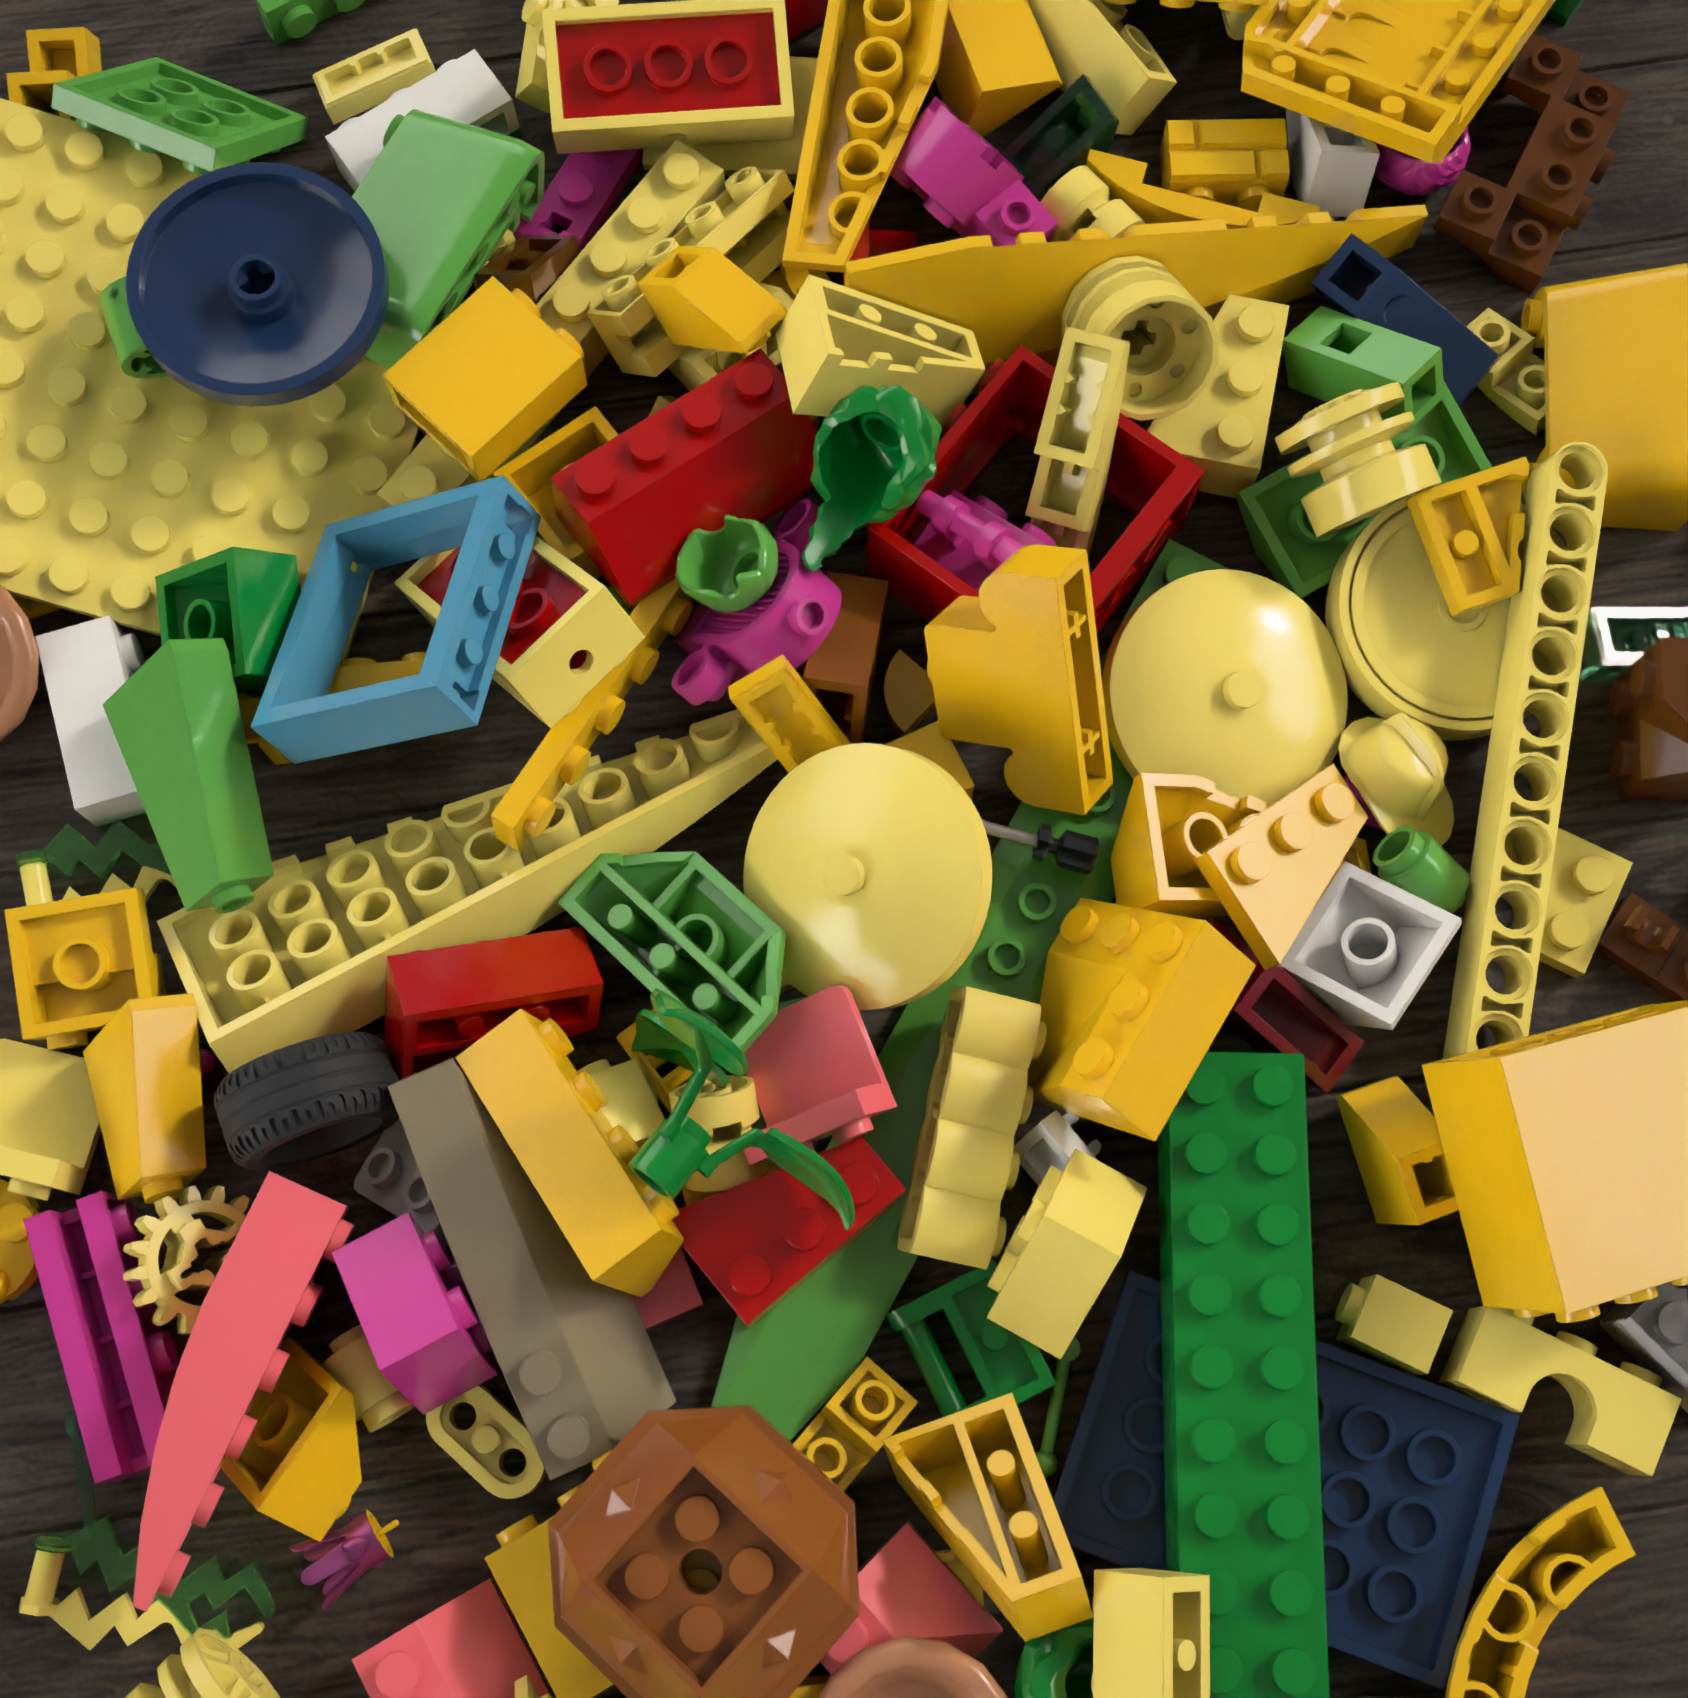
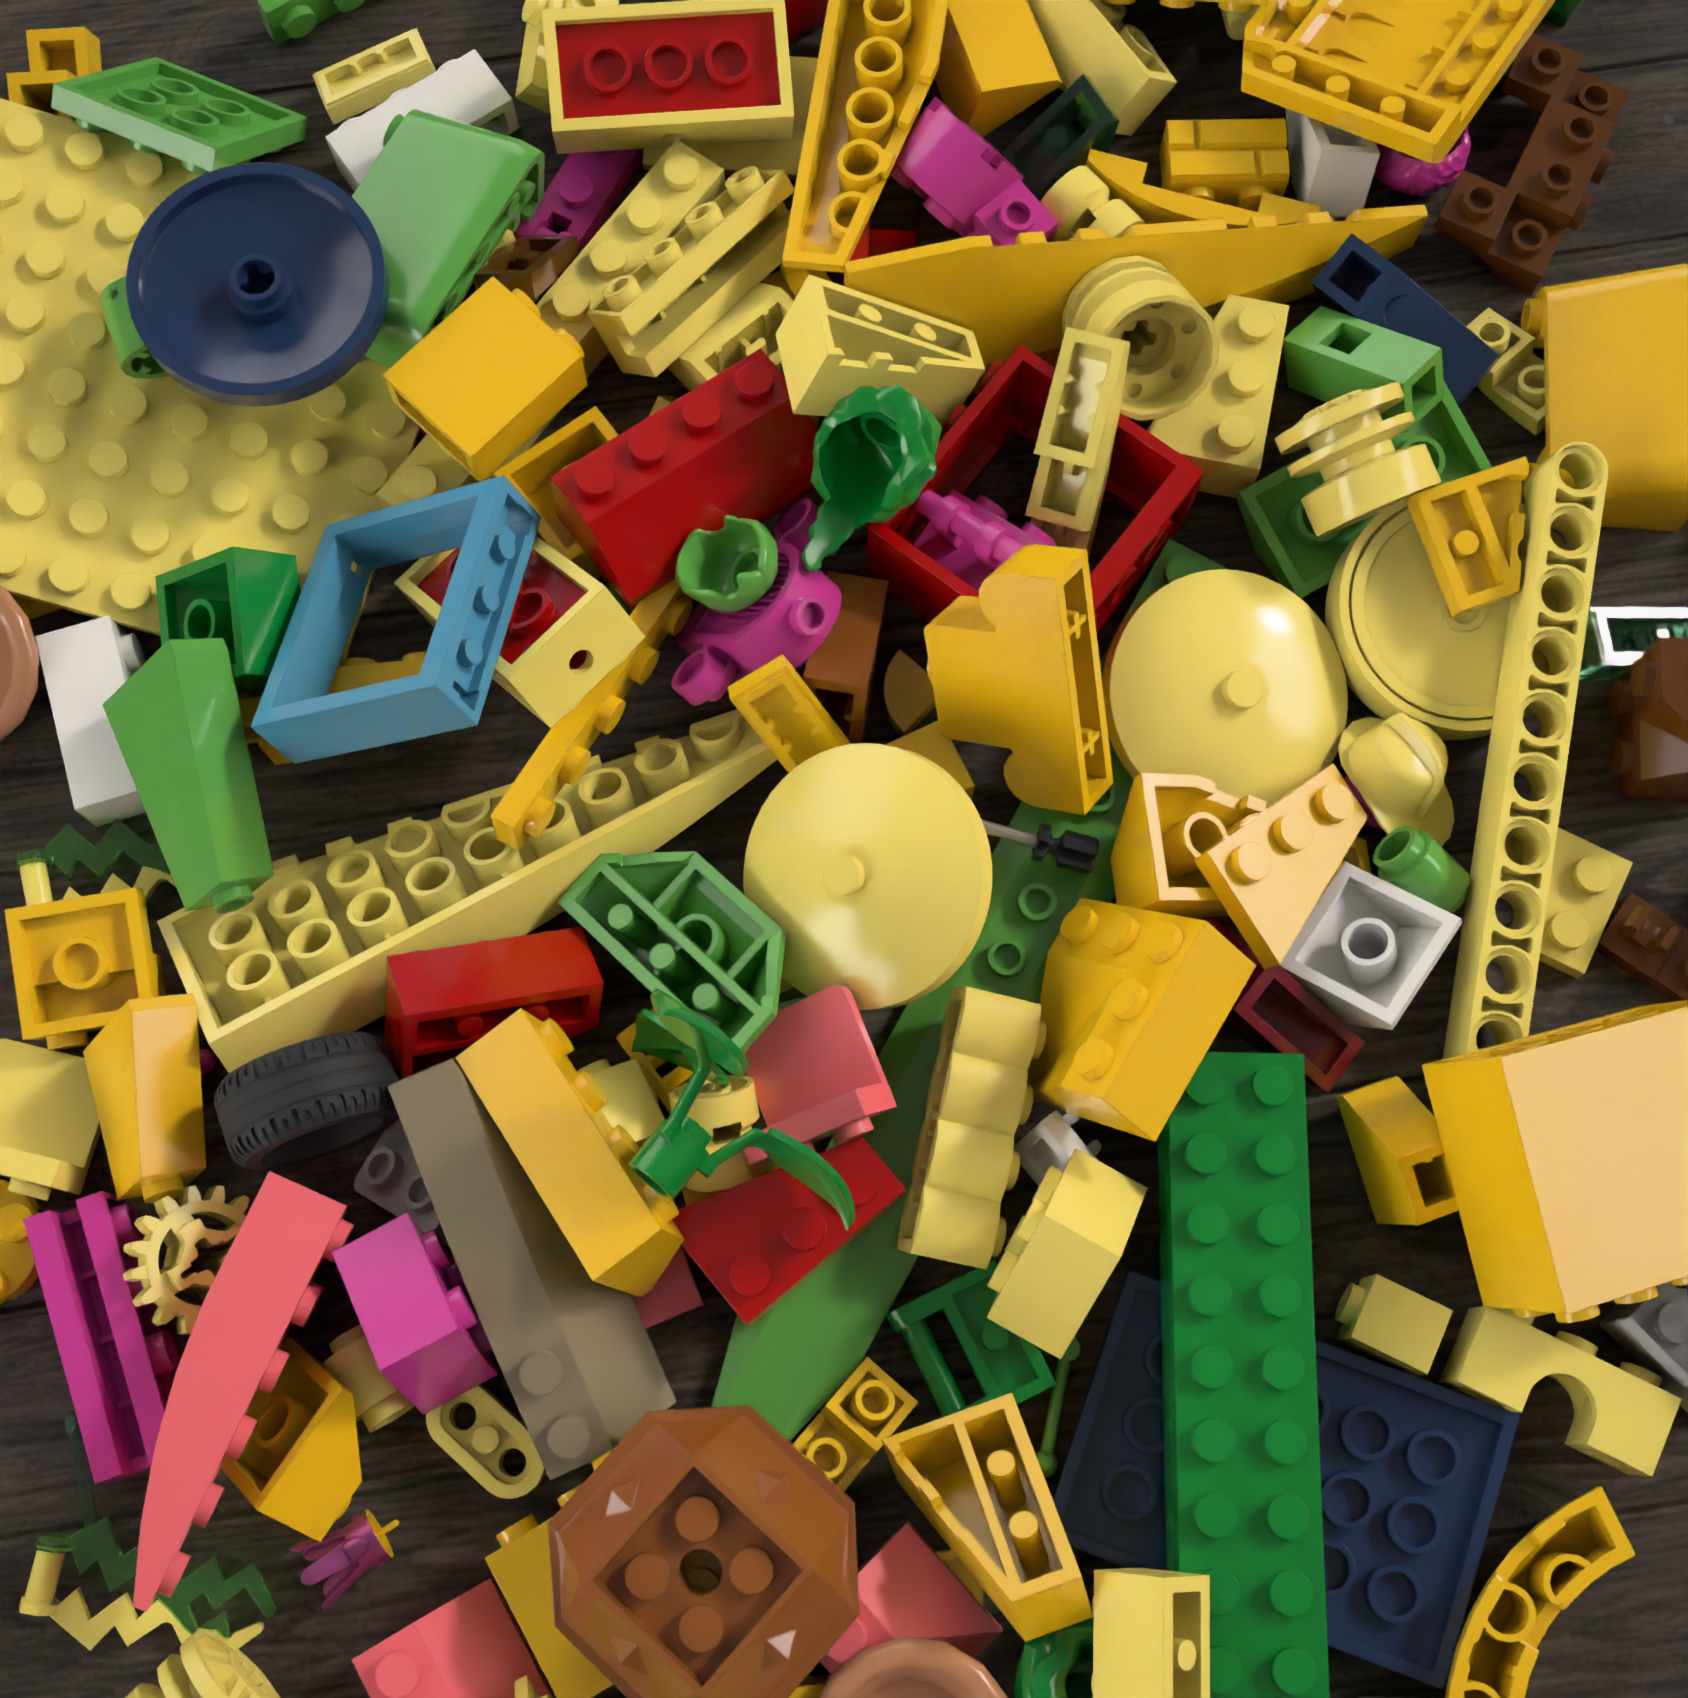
(710, 301): yellow slope -> none

